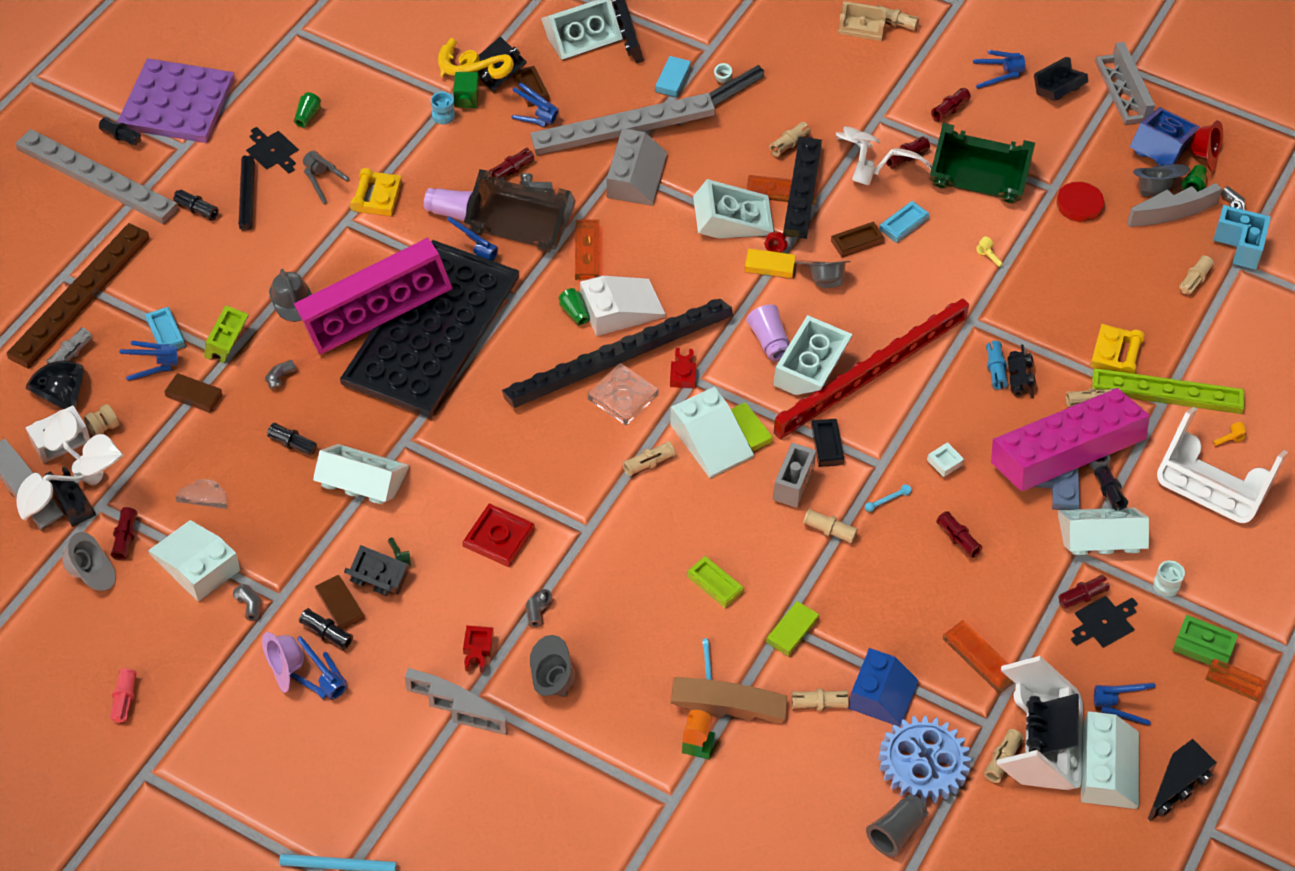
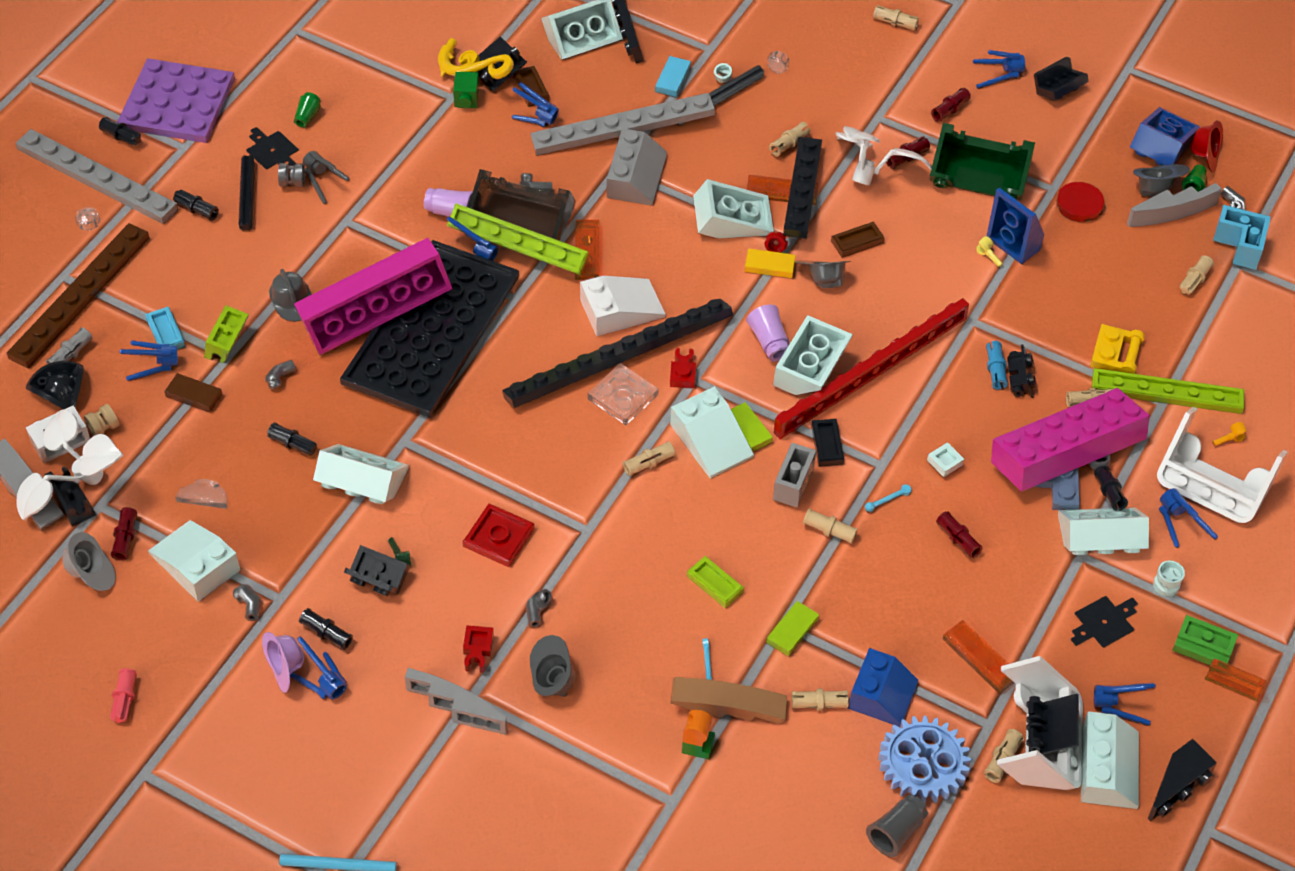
(87, 218): none -> clear tile
(296, 175): none -> flat silver wheel
(339, 602): reddish brown tile -> none
(383, 195): yellow plate -> none
(442, 108): medium azure wheel -> none
(512, 164): dark red pin -> none
(520, 239): none -> lime tile
(574, 306): green cone -> none
(778, 62): none -> clear tile
(862, 21): tan hinge -> none
(904, 221): medium azure tile -> none
(1014, 227): none -> blue slope
(1083, 592): dark red axle -> none
(1132, 84): light grey fence -> none
(1175, 504): none -> blue plant

